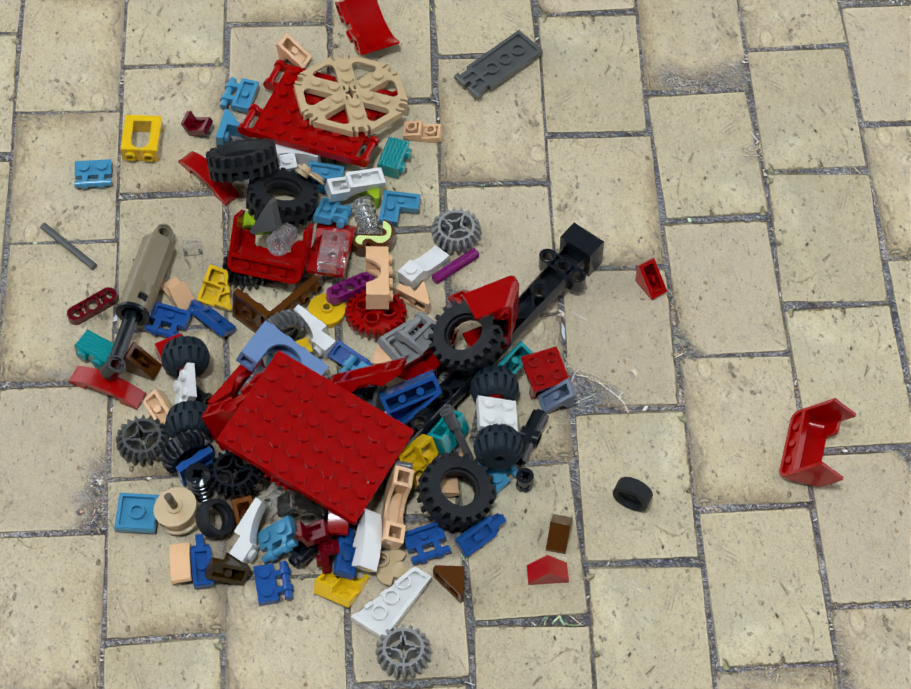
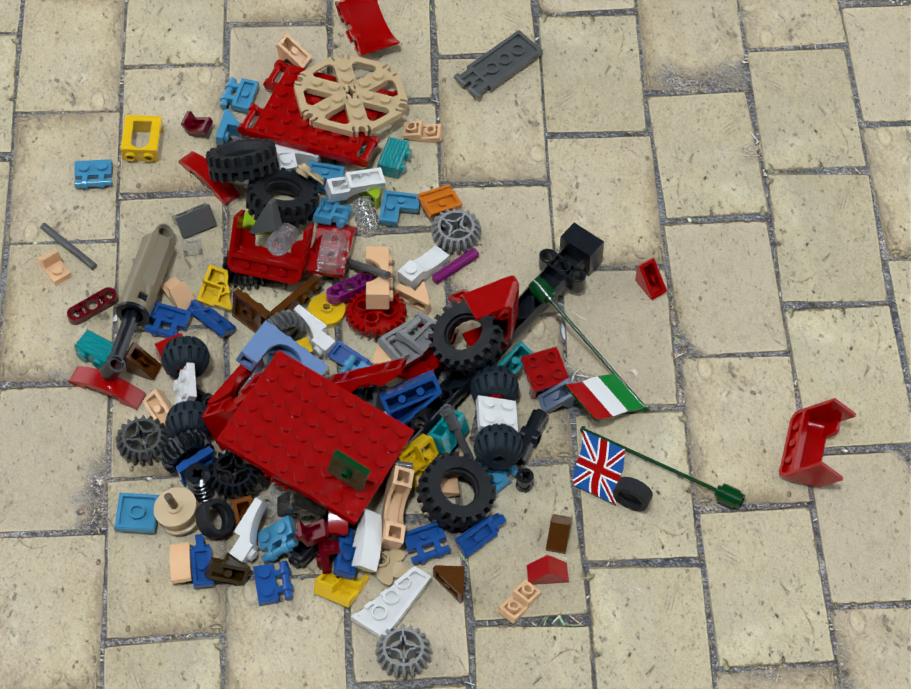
(54, 267): none -> light nougat slope
(195, 220): none -> dark grey panel
(348, 470): none -> plate
(368, 268): none -> dark grey bar
(386, 239): reddish brown animal -> none
(439, 200): none -> orange plate
(519, 602): none -> light nougat slope
(601, 395): none -> flag
(602, 465): none -> flag

